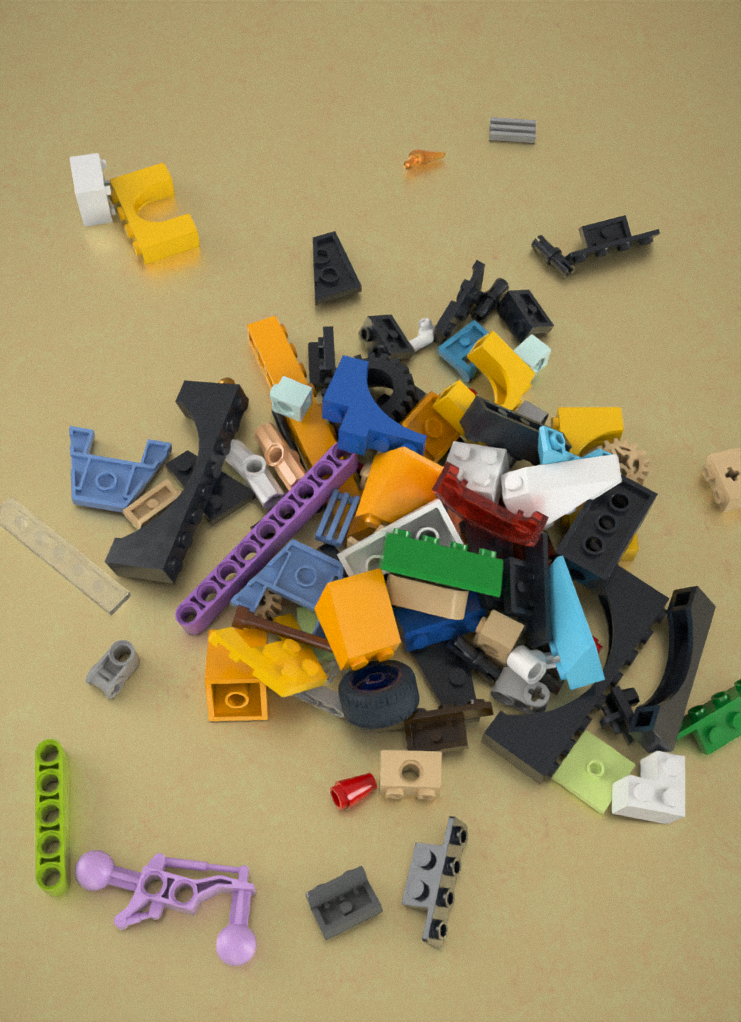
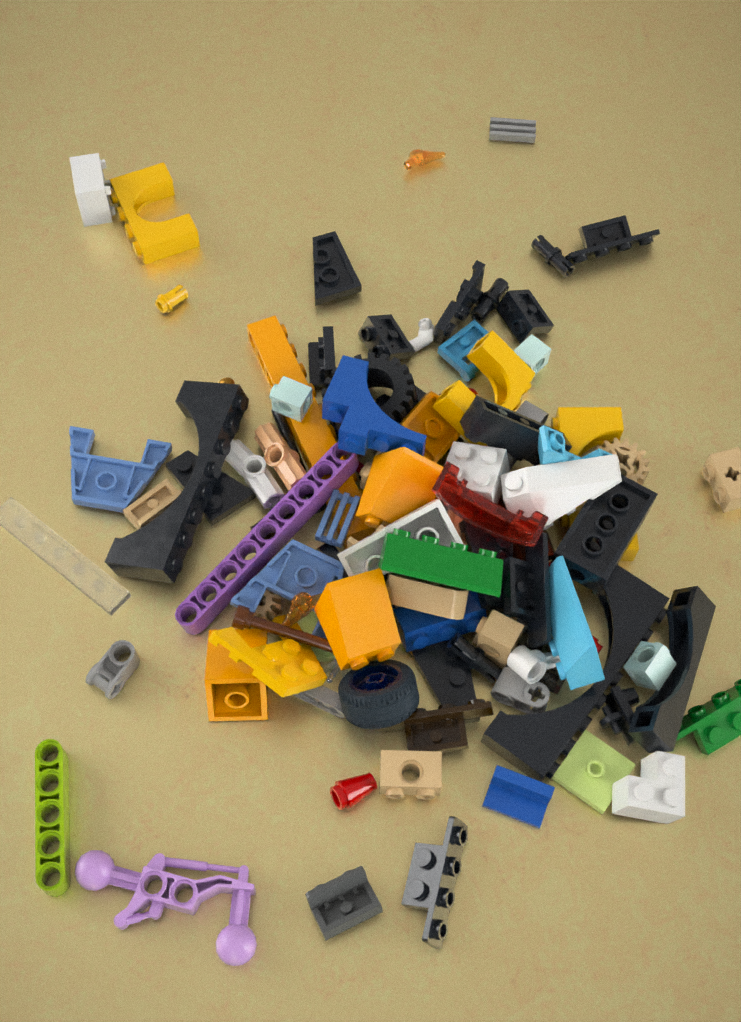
(170, 299): none -> yellow pin
(301, 606): none -> clear orange animal
(518, 796): none -> blue panel
(650, 665): none -> light aqua brick

